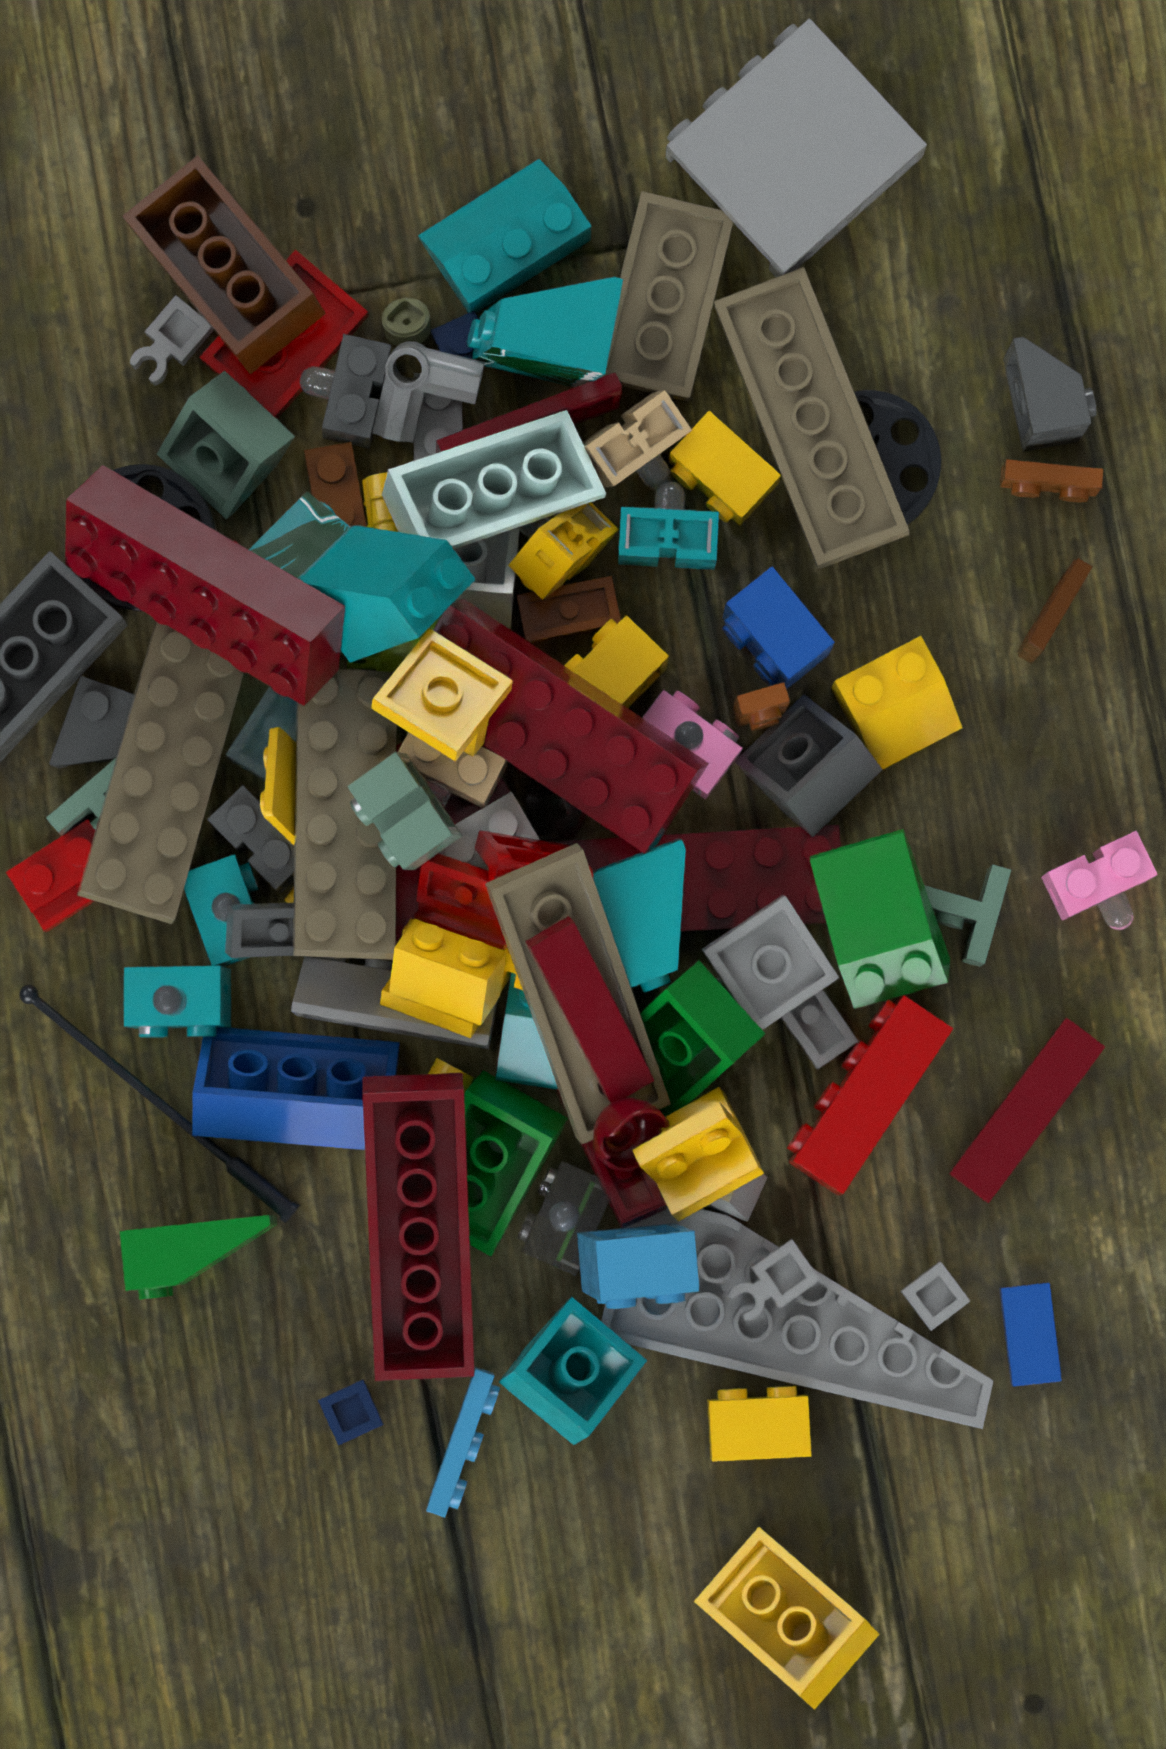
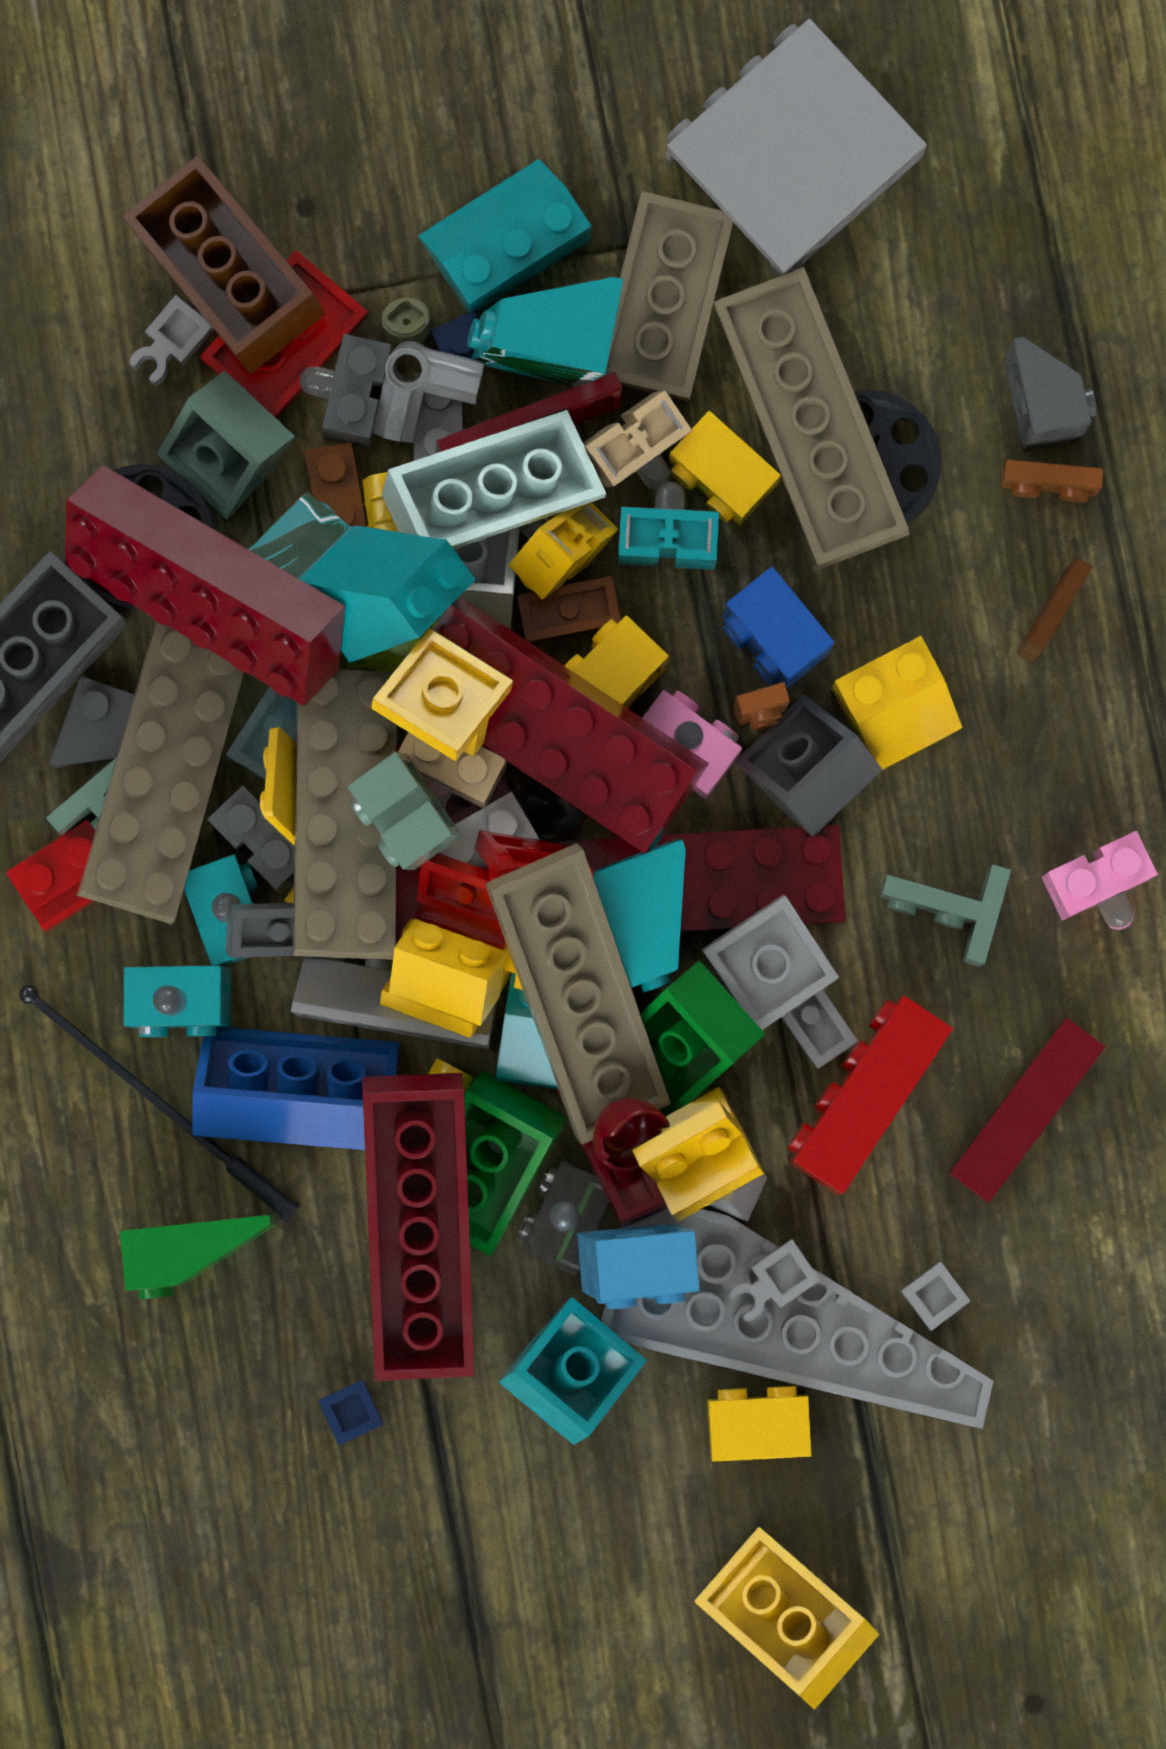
(463, 1443): dark azure plate -> none
(589, 1010): dark red tile -> none
(880, 919): green slope -> none
(1030, 1334): blue tile -> none

